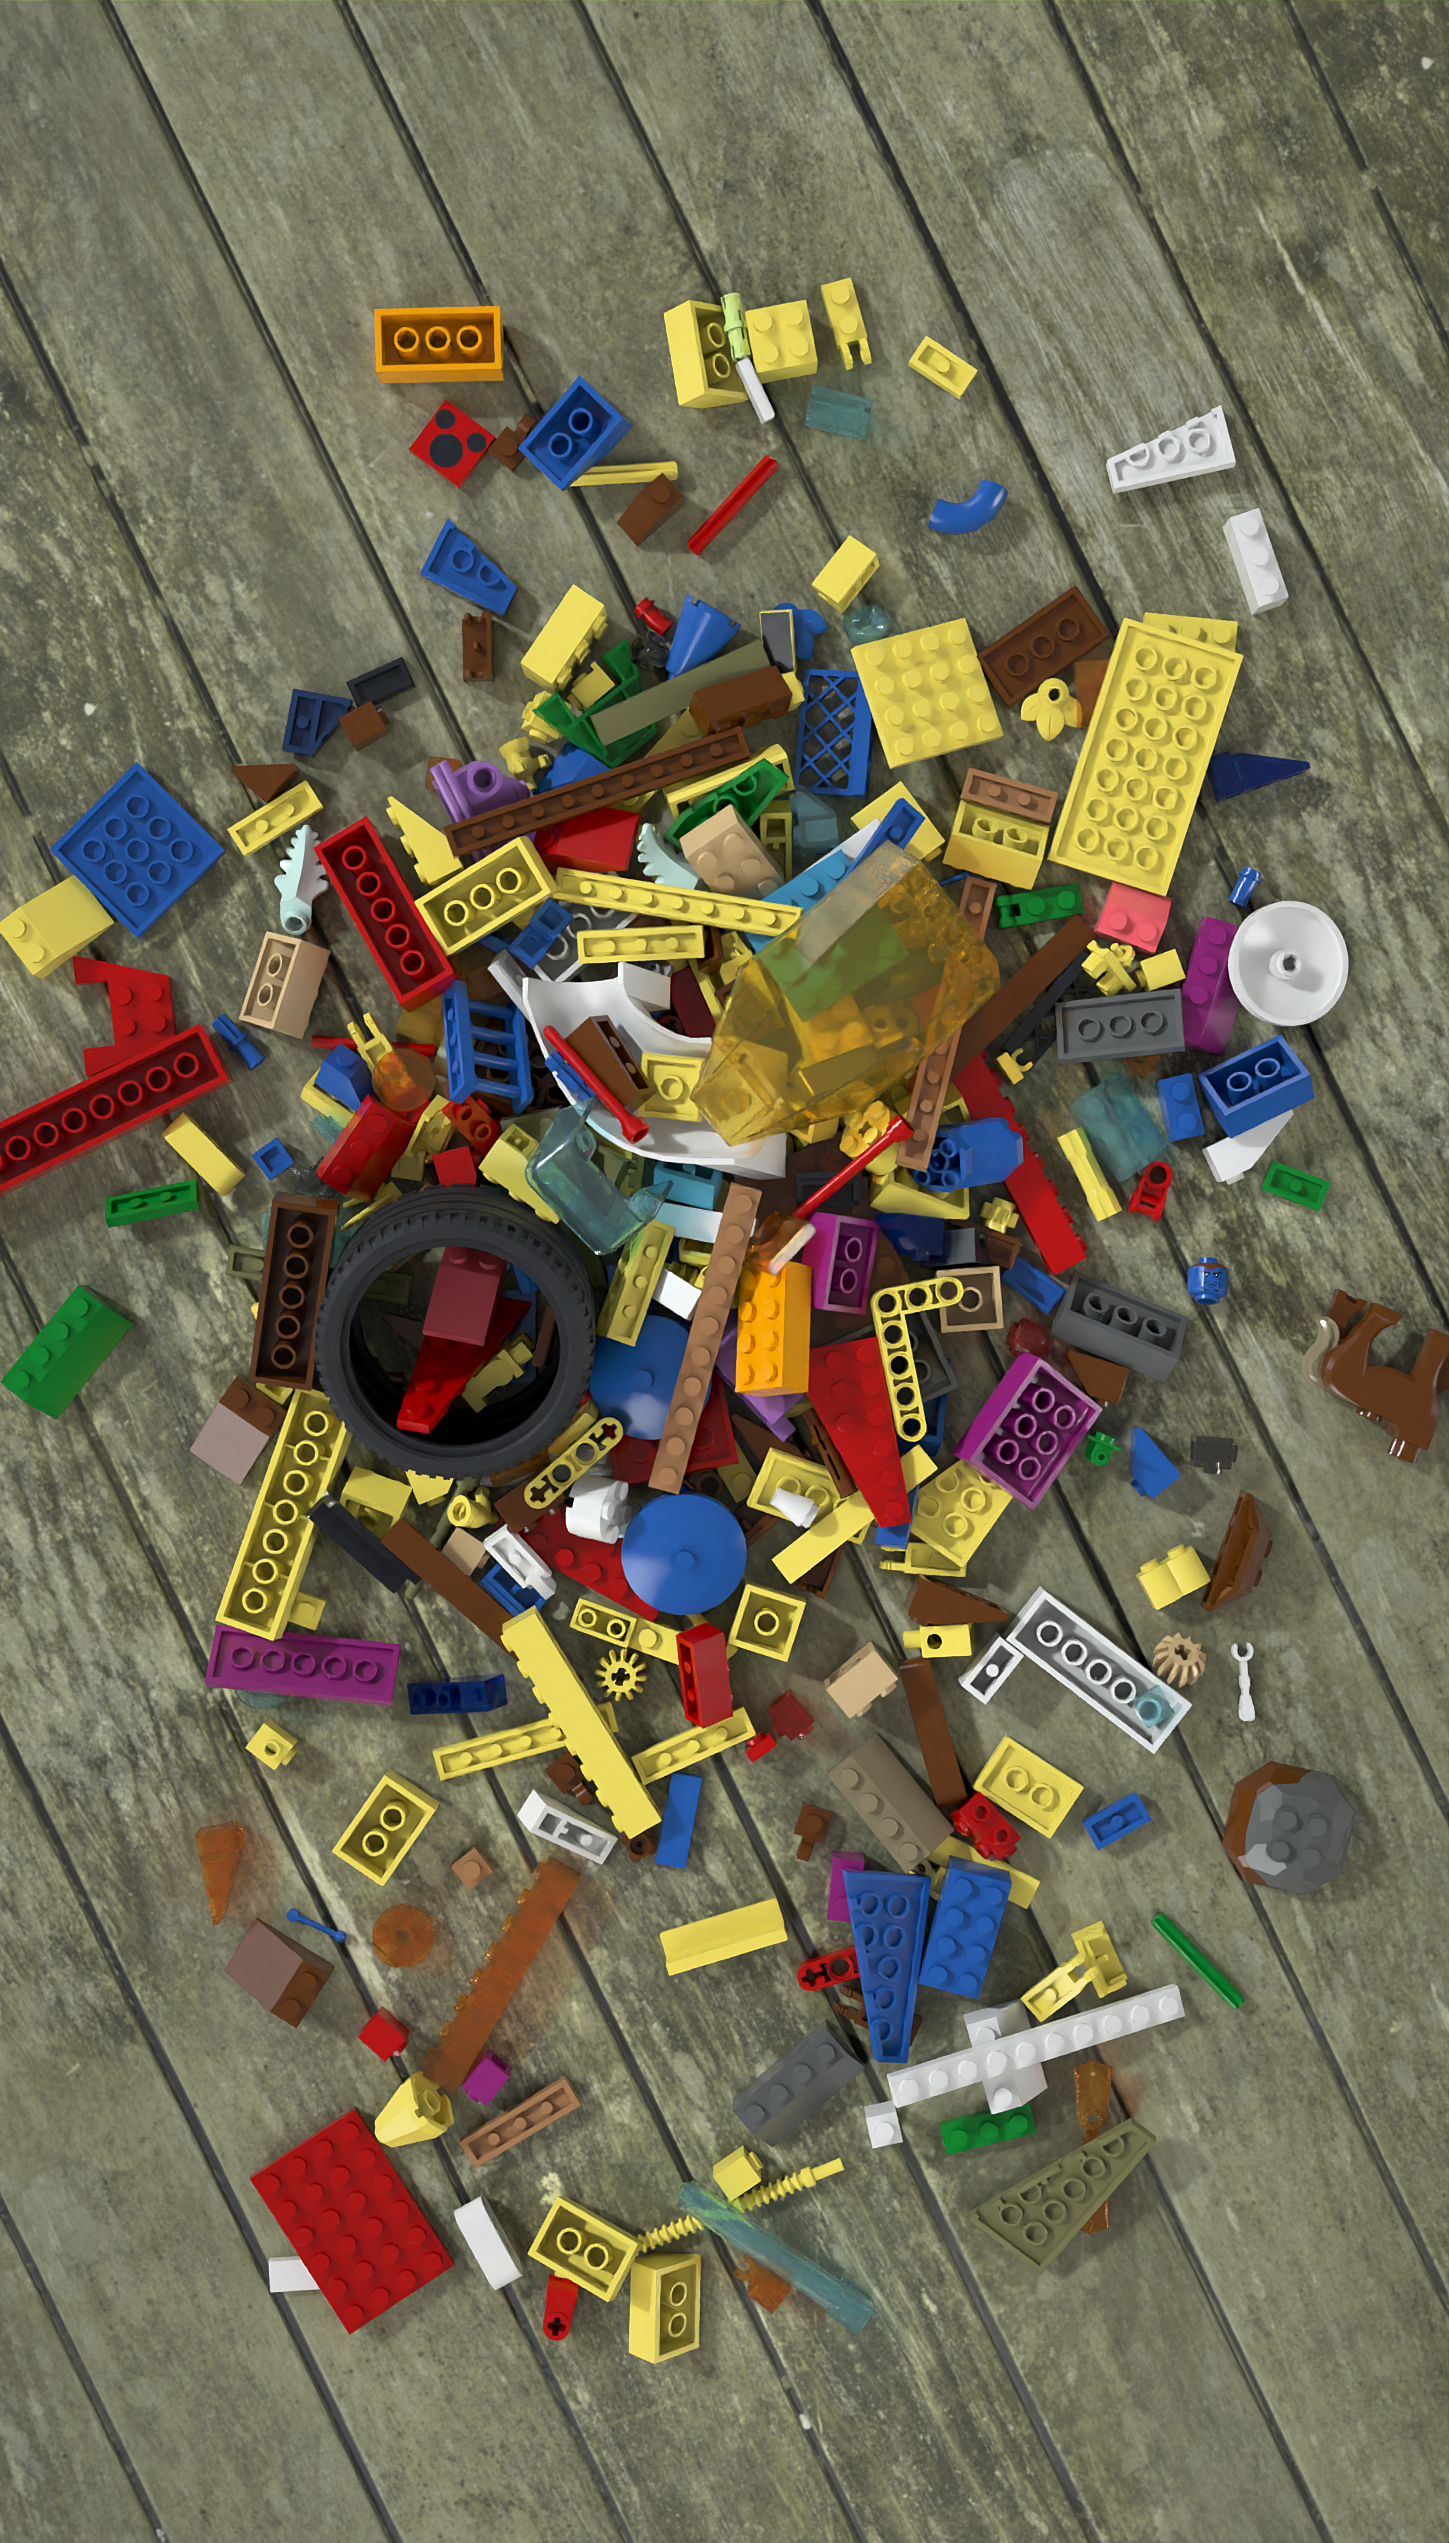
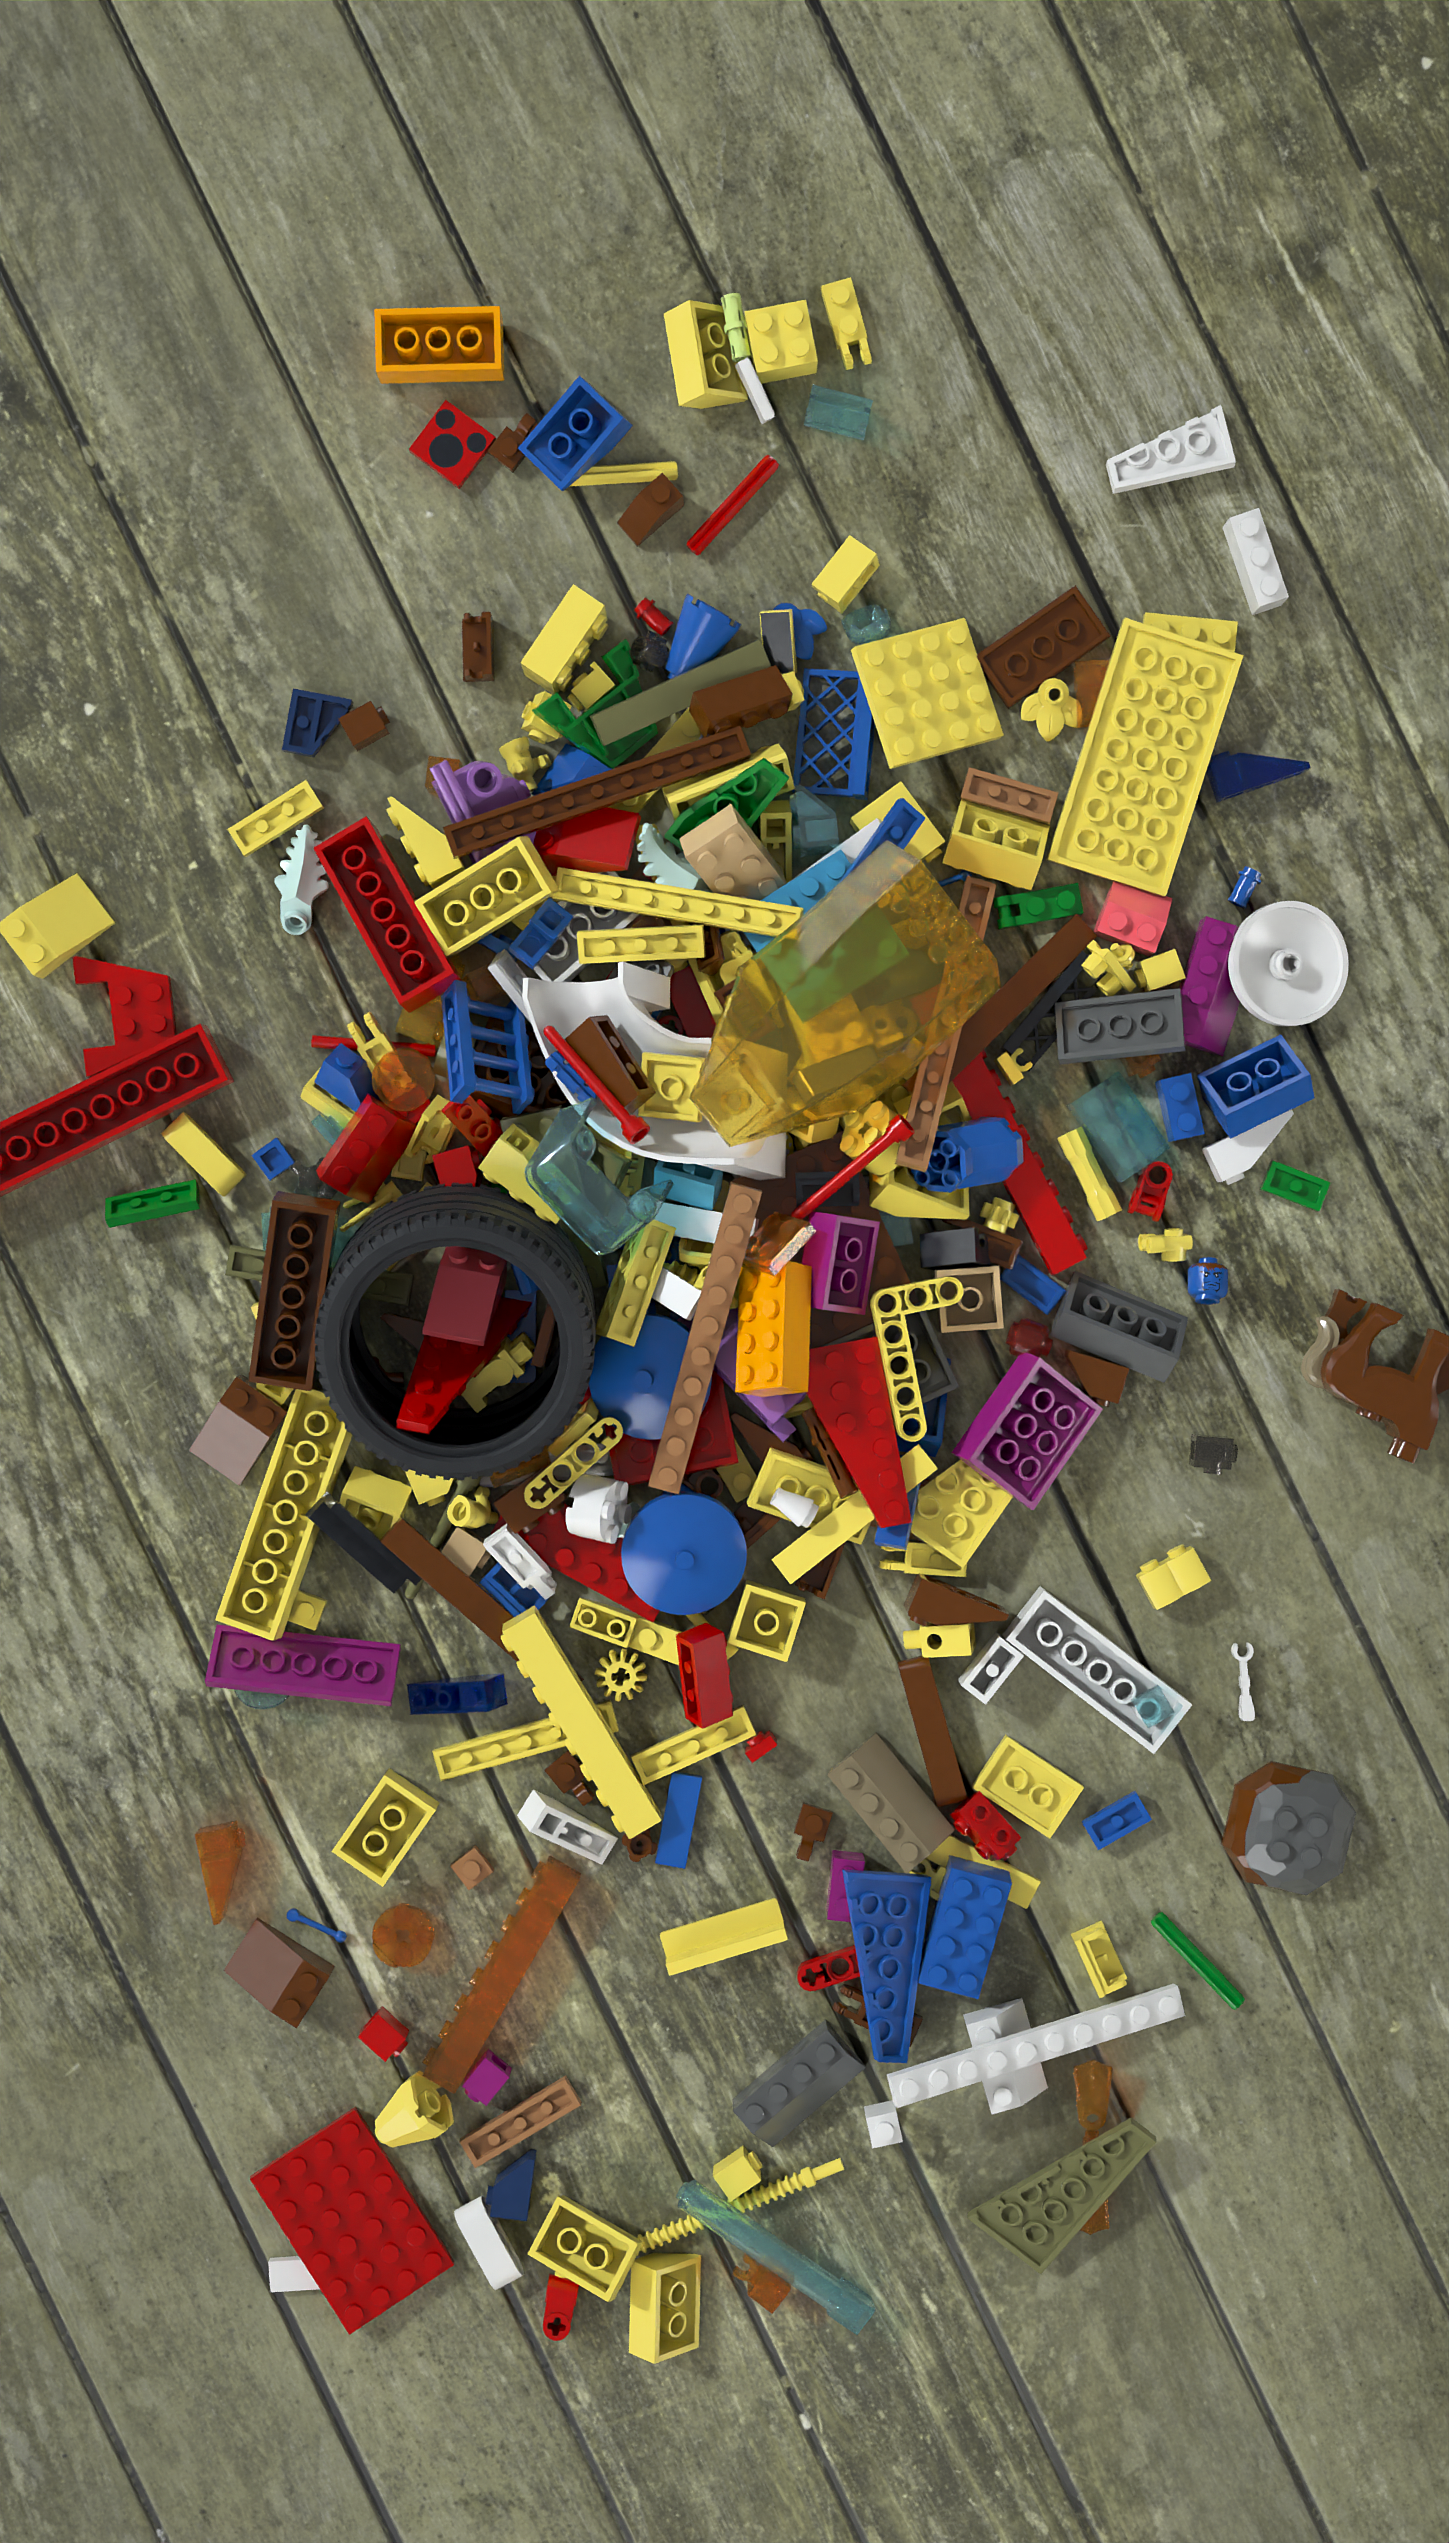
(67, 1352): green slope -> none
(137, 850): blue plate -> none
(238, 1041): blue axle -> none
(267, 780): reddish brown slope -> none
(272, 1745): light yellow brick -> none
(284, 984): tan slope -> none
(381, 683): black tile -> none
(467, 572): blue wing -> none
(513, 2189): none -> dark blue slope
(790, 1716): clear red brick -> none
(861, 1680): tan brick -> none
(913, 1234): clear blue slope -> none
(942, 367): light yellow plate -> none
(970, 514): blue cylinder -> none
(986, 2128): green plate -> none
(1058, 1988): light yellow hinge -> none
(1100, 1448): green hinge -> none
(1149, 1466): blue slope -> none
(1171, 1244): none -> light yellow plate
(1179, 1660): tan gear -> none
(1239, 1556): reddish brown wedge -> none

